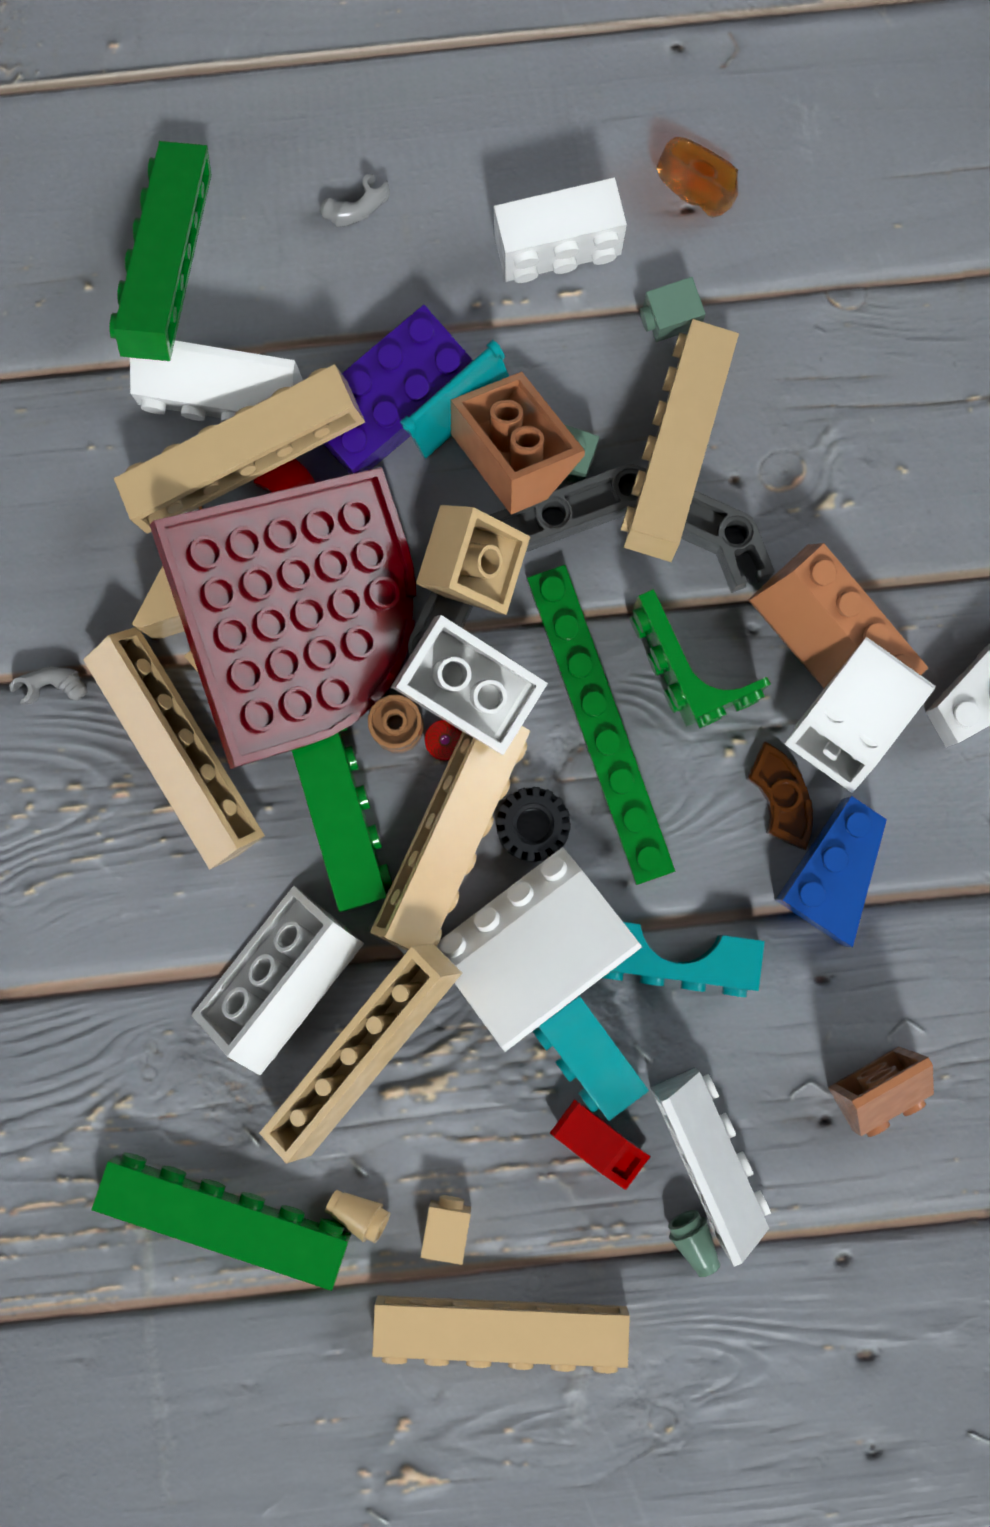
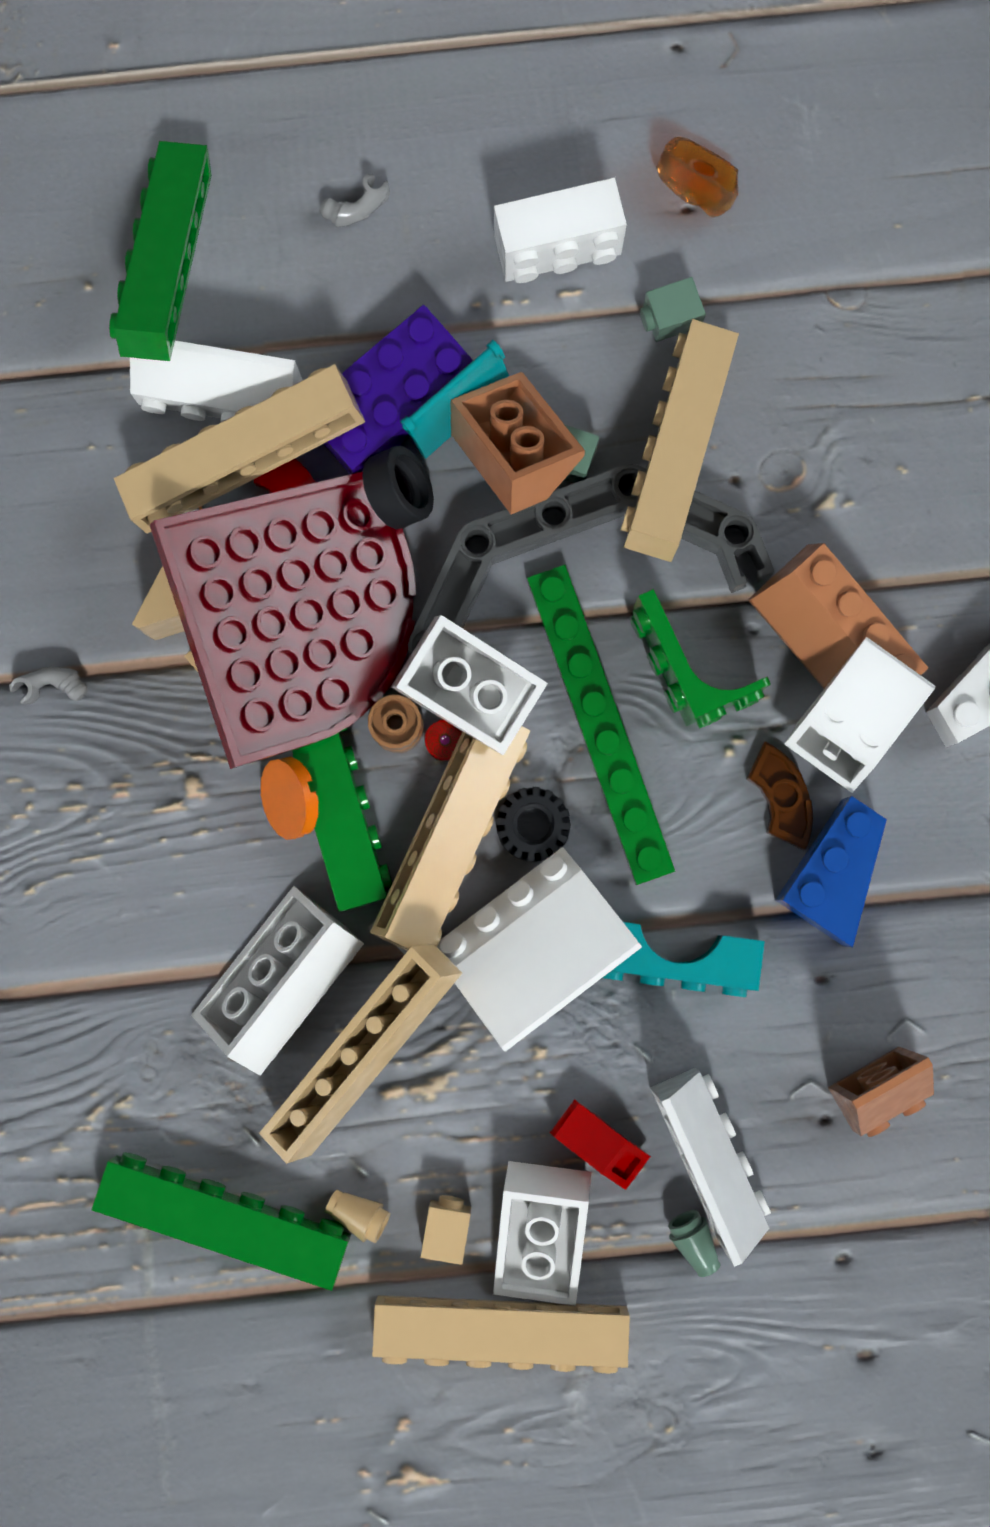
(173, 747): tan brick -> none
(288, 799): none -> orange tile
(398, 487): none -> black tyre
(473, 558): tan slope -> none
(542, 1233): none -> white slope
(591, 1058): teal brick -> none

